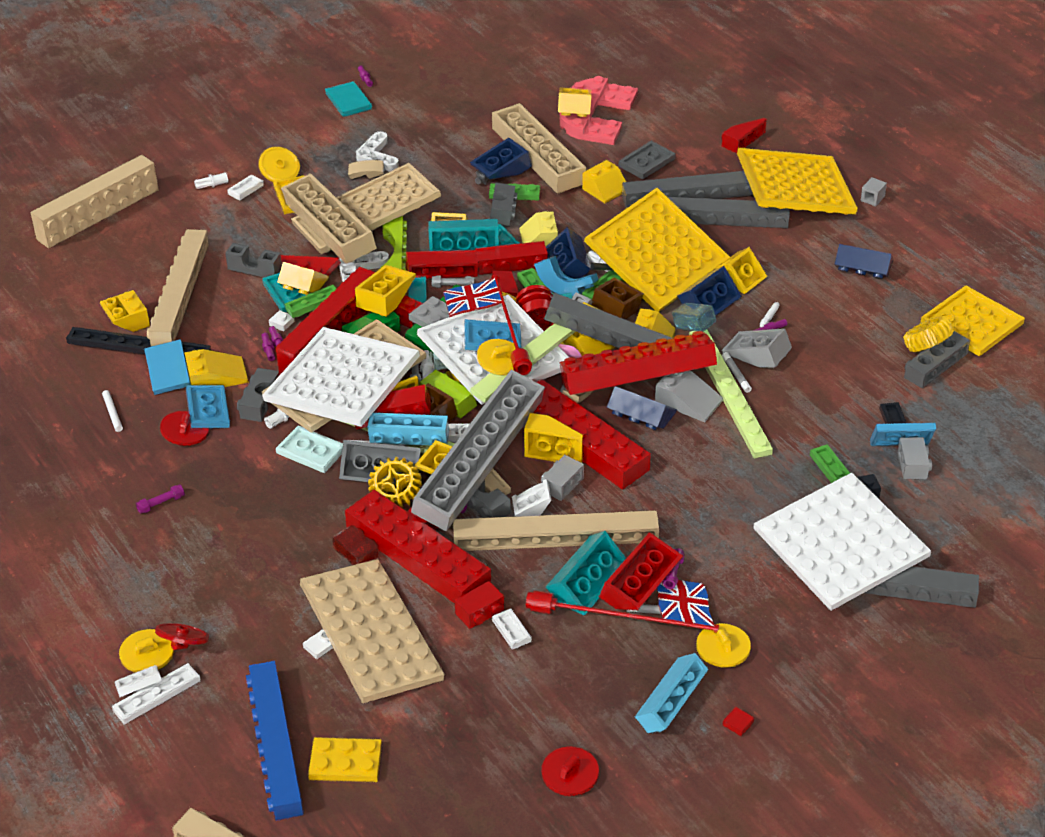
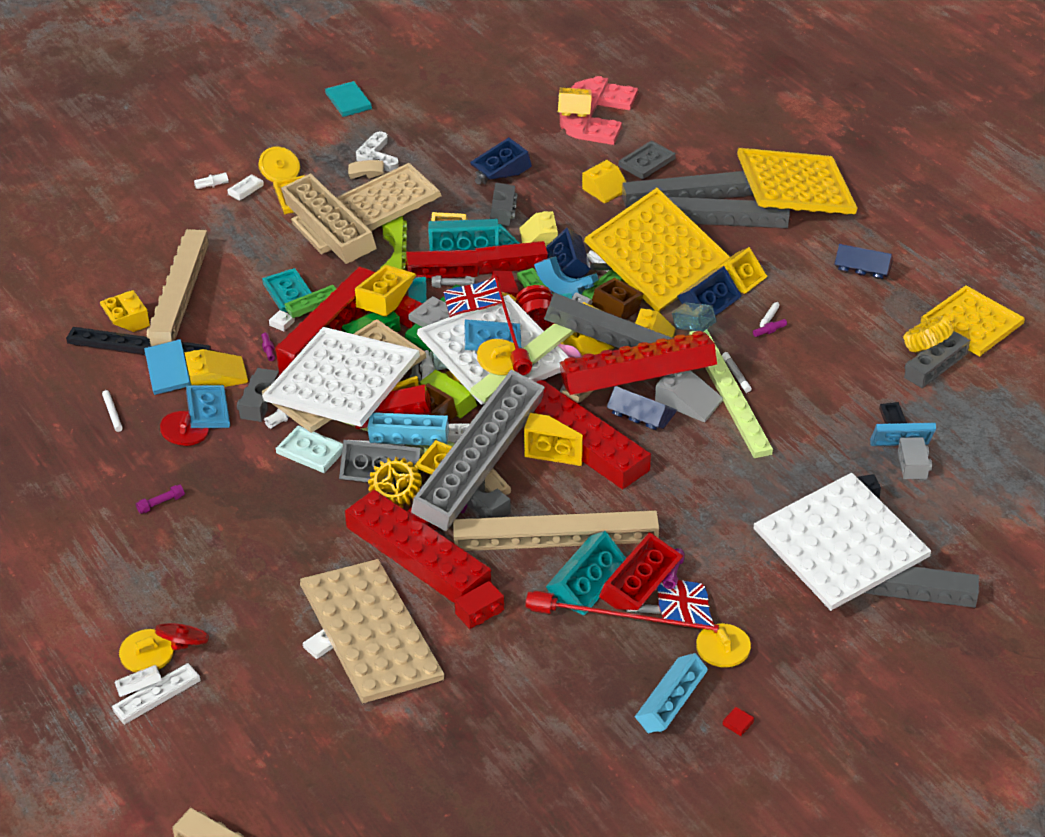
(94, 201): tan brick -> none
(241, 260): dark grey arch -> none
(275, 743): blue brick -> none
(276, 337): magenta bar -> none
(301, 278): yellow slope -> none
(323, 265): red wing -> none
(345, 759): yellow plate -> none
(355, 545): clear red brick -> none
(365, 76): magenta bar -> none
(374, 259): white beam -> none
(511, 629): white plate -> none
(525, 192): bright green plate -> none
(532, 501): white slope -> none
(547, 155): tan brick -> none
(564, 477): light grey brick -> none
(570, 771): red shield -> none
(743, 134): red slope -> none
(759, 347): light grey slope -> none
(828, 463): bright green plate -> none
(873, 191): light grey brick -> none

